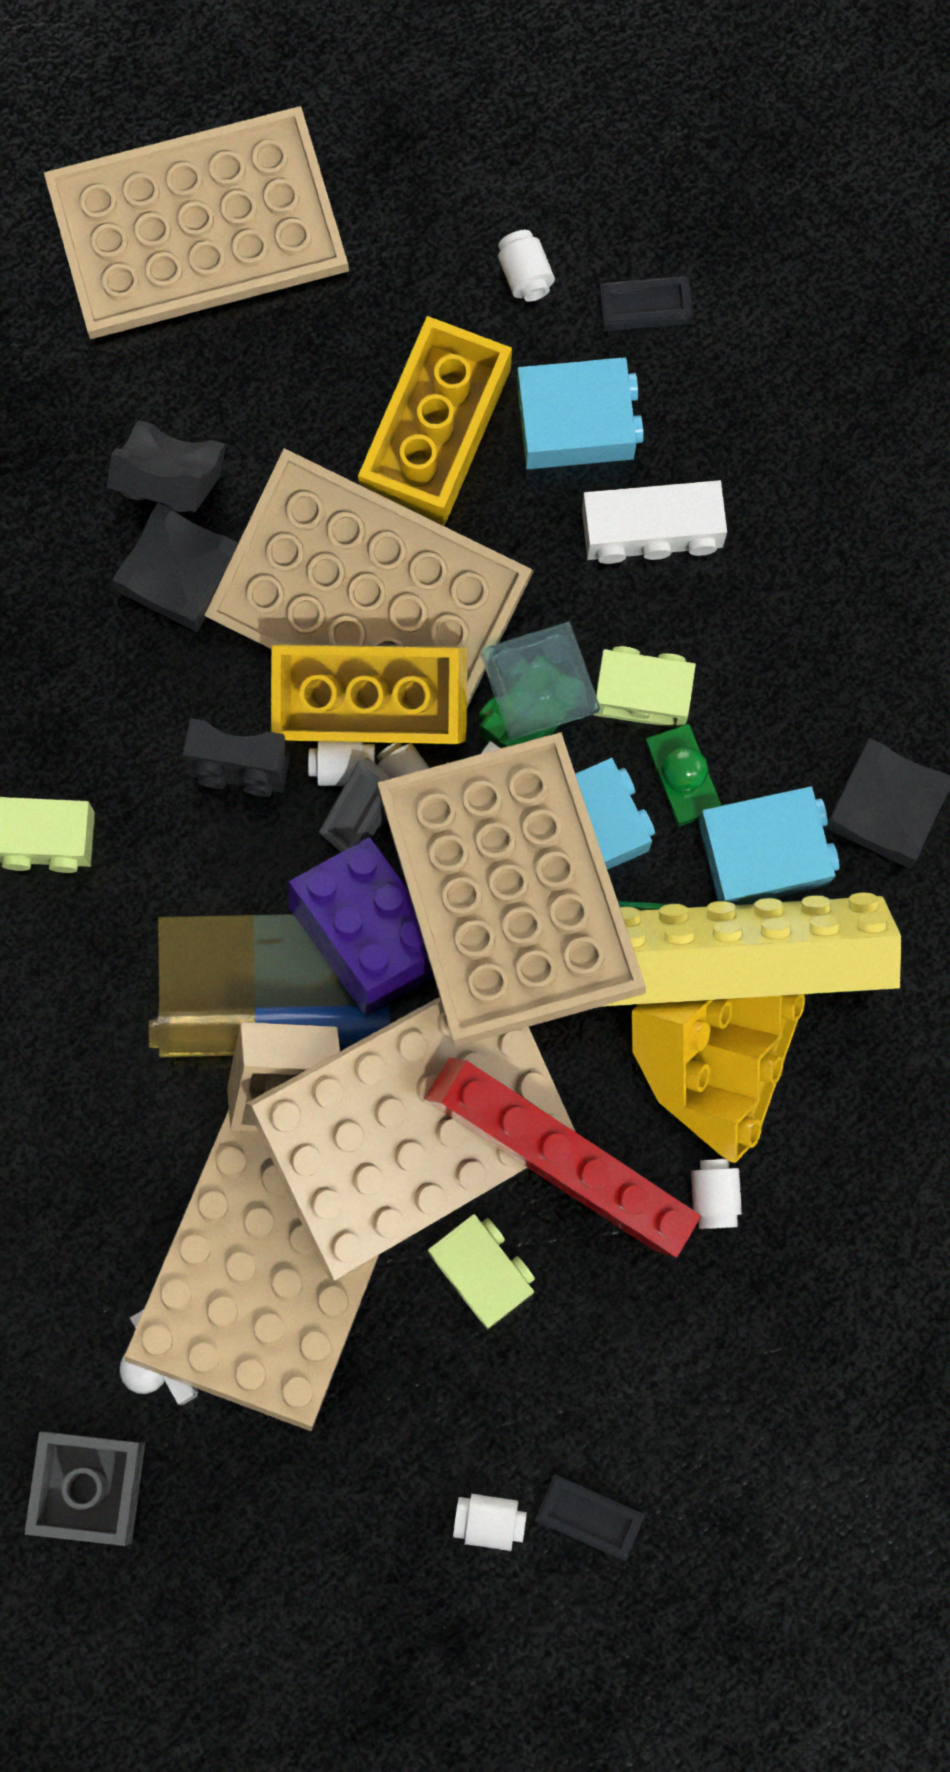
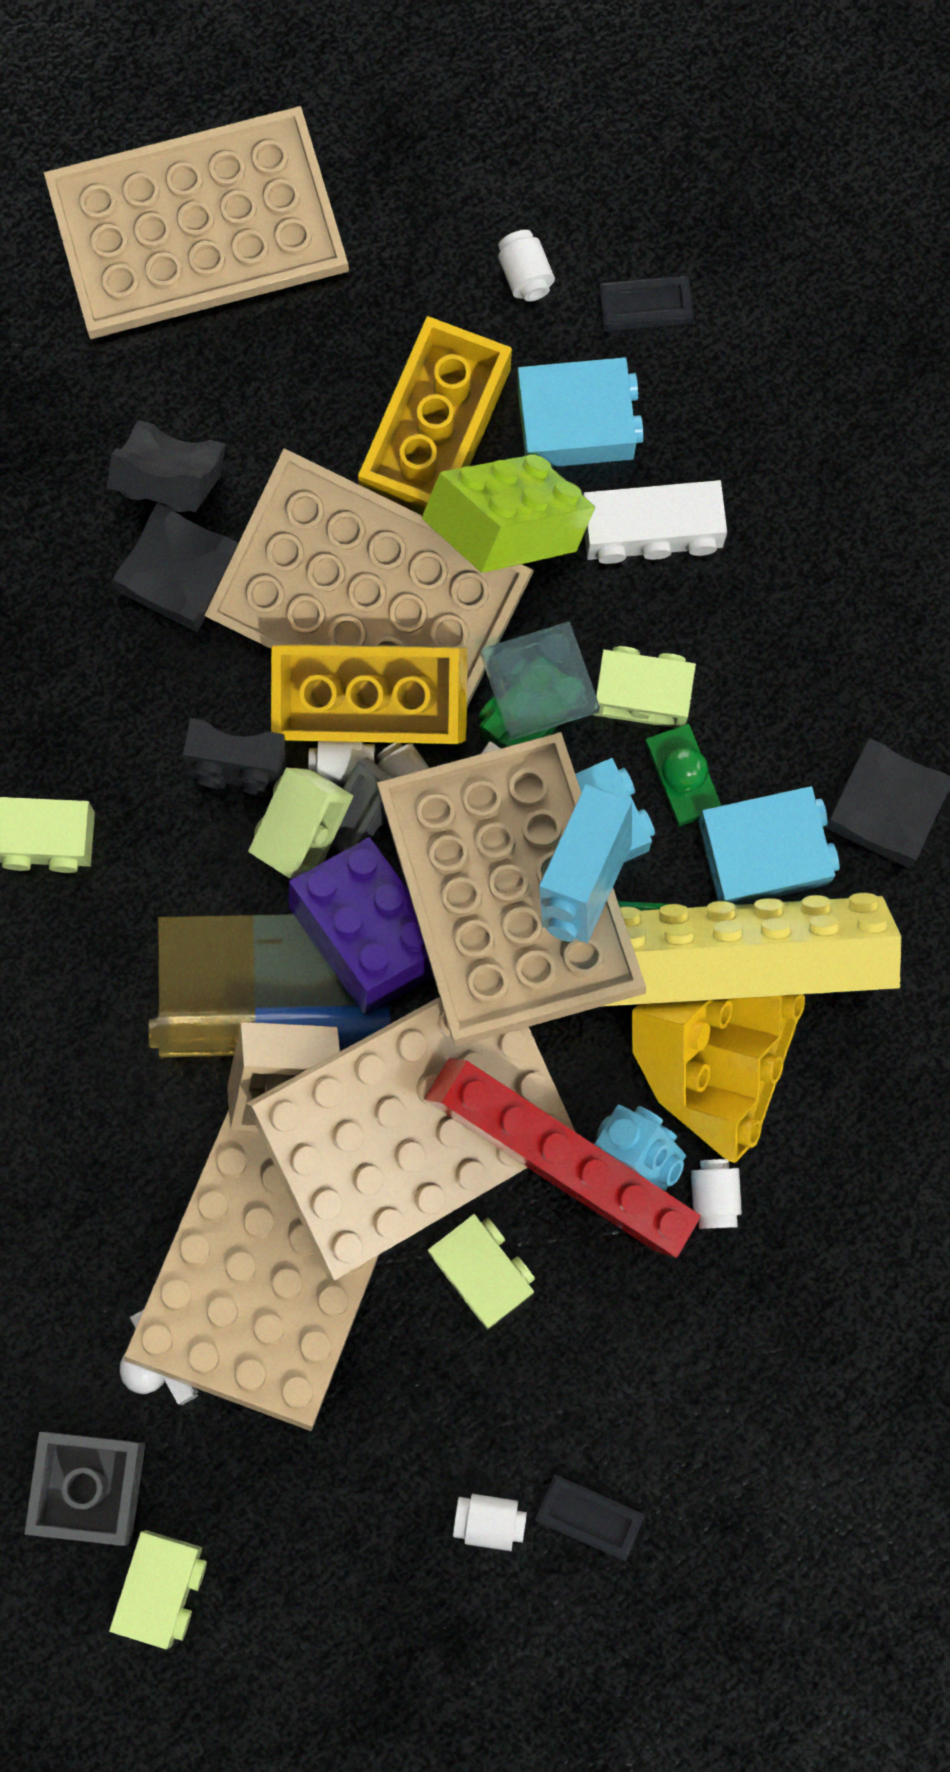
(158, 1589): none -> yellowish green brick
(300, 822): none -> yellowish green brick
(508, 512): none -> lime brick
(586, 864): none -> medium azure brick
(642, 1145): none -> medium azure brick

